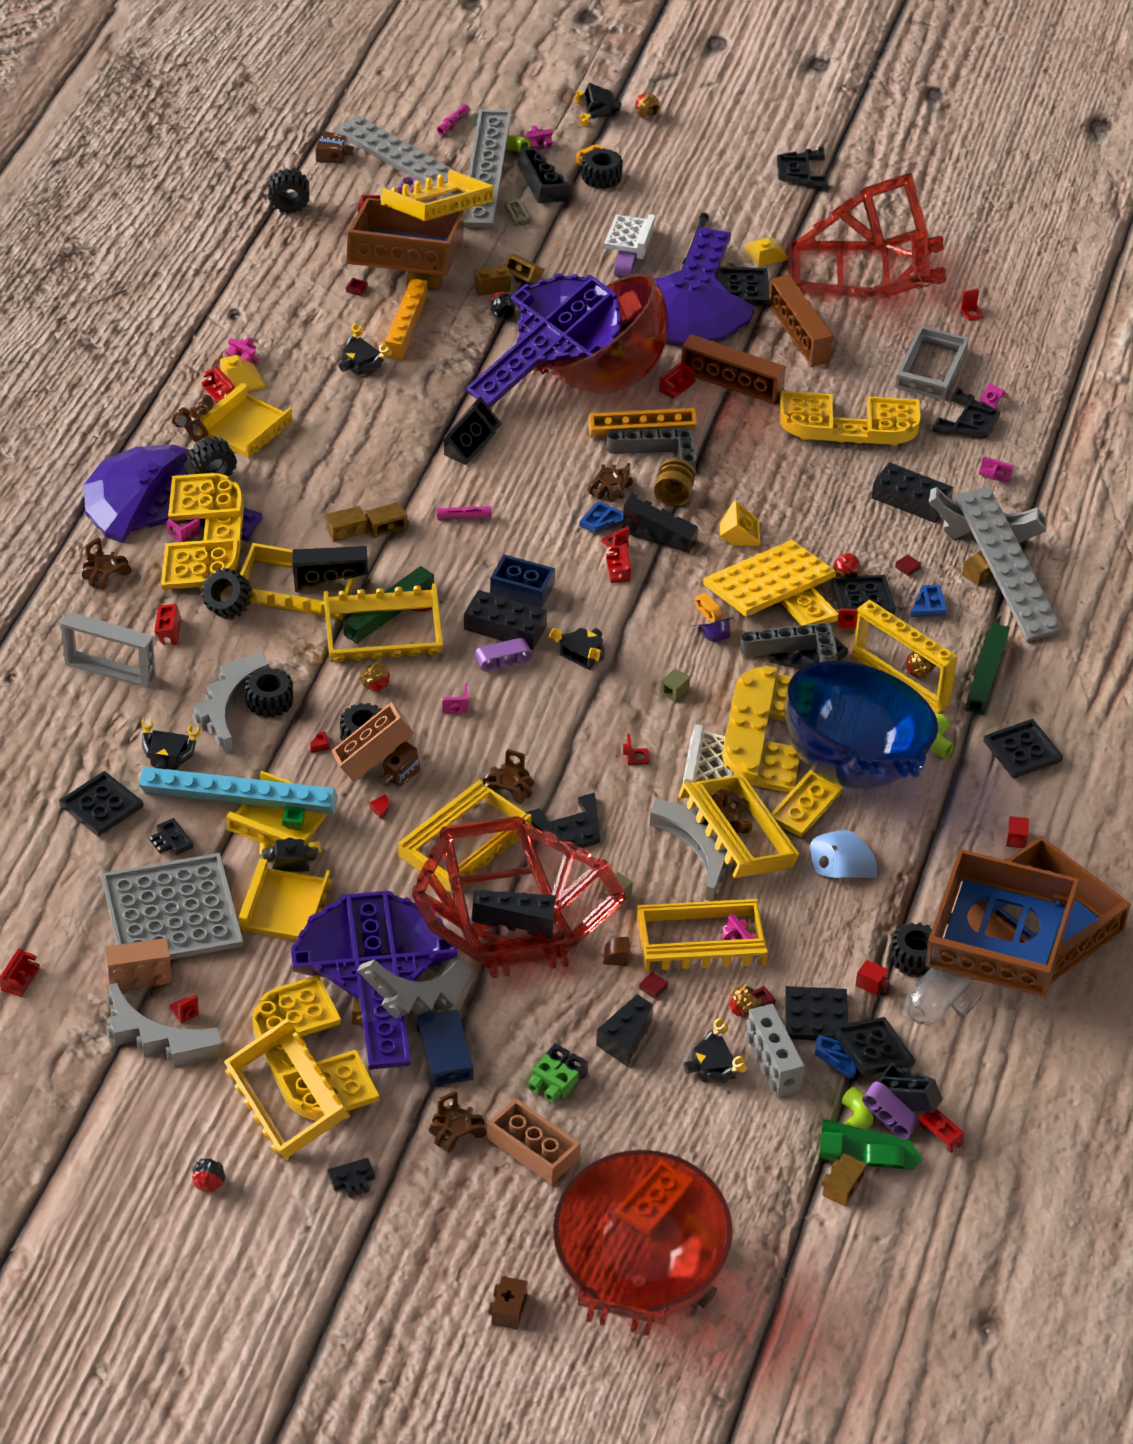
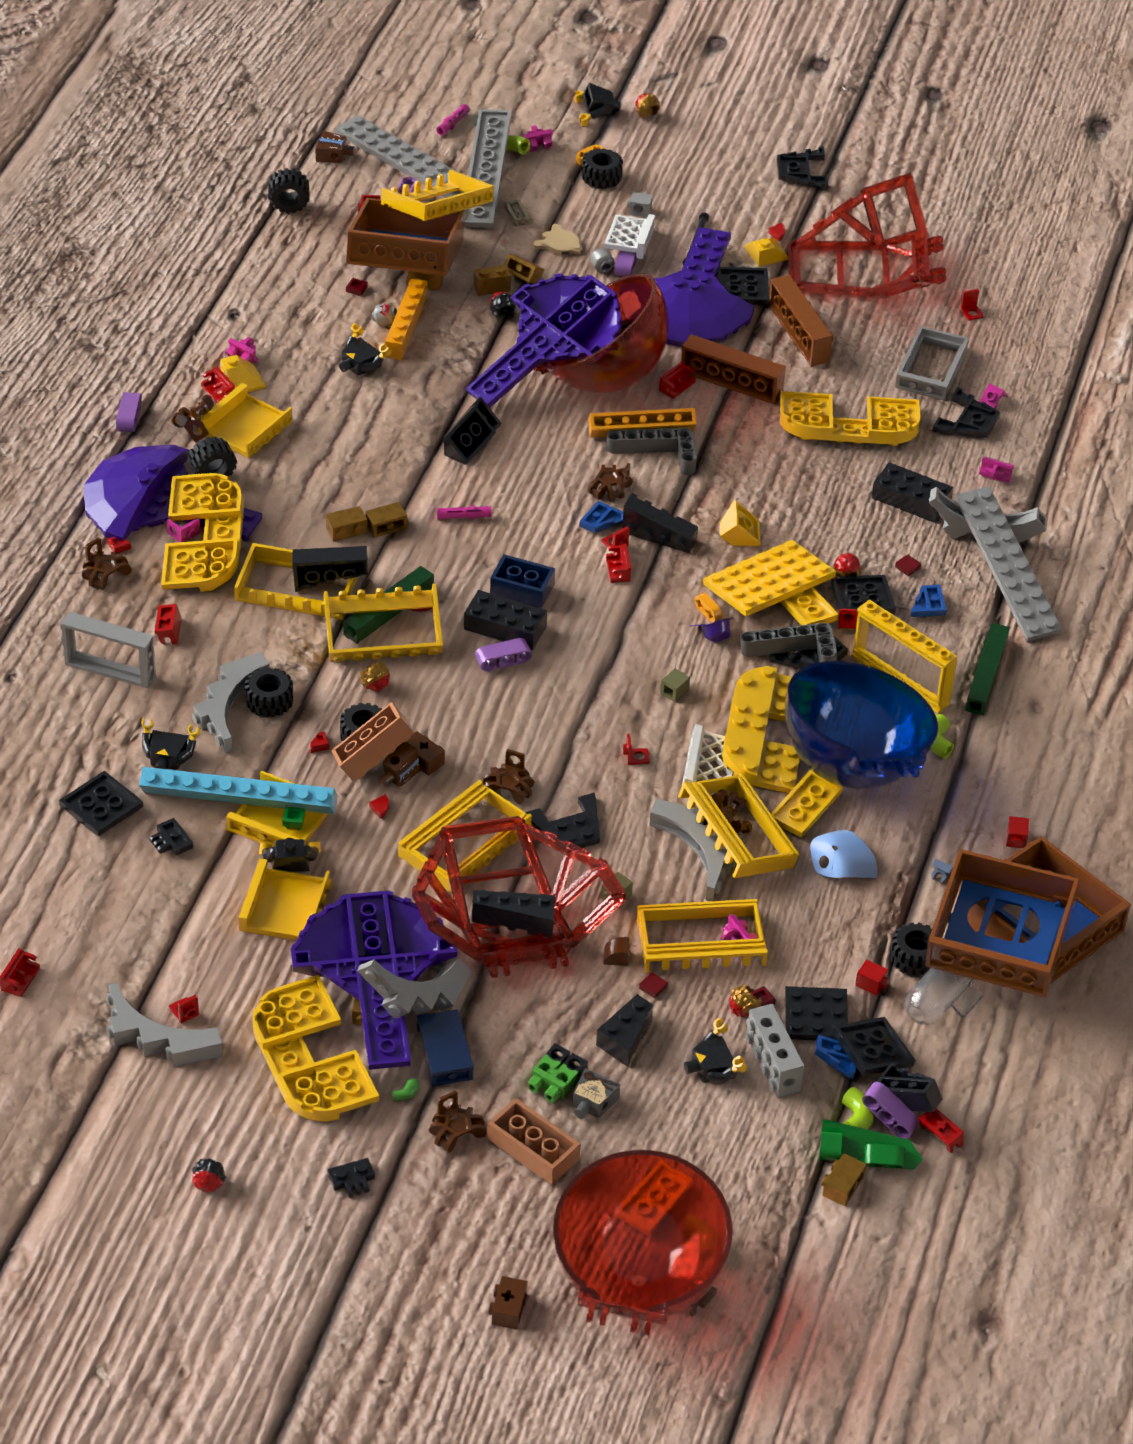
(118, 545): none -> red tile
(128, 412): none -> medium lavender beam
(138, 964): nougat brick -> none
(175, 901): light grey plate -> none
(214, 588): black tyre -> none
(309, 1071): yellow window -> none
(384, 314): none -> light grey head
(408, 1092): none -> bright green arm
(430, 754): none -> reddish brown brick
(456, 704): dark pink bracket -> none
(542, 178): black wedge -> none
(559, 241): none -> tan tile
(580, 646): black torso -> none
(594, 1094): none -> dark grey torso
(602, 260): none -> light grey head
(640, 204): none -> light grey brick
(674, 482): pearl gold wheel -> none
(777, 231): none -> red tile
(918, 665): pearl gold piece -> none
(941, 868): none -> sand blue tile
(977, 569): pearl gold brick -> none
(1023, 748): black plate -> none

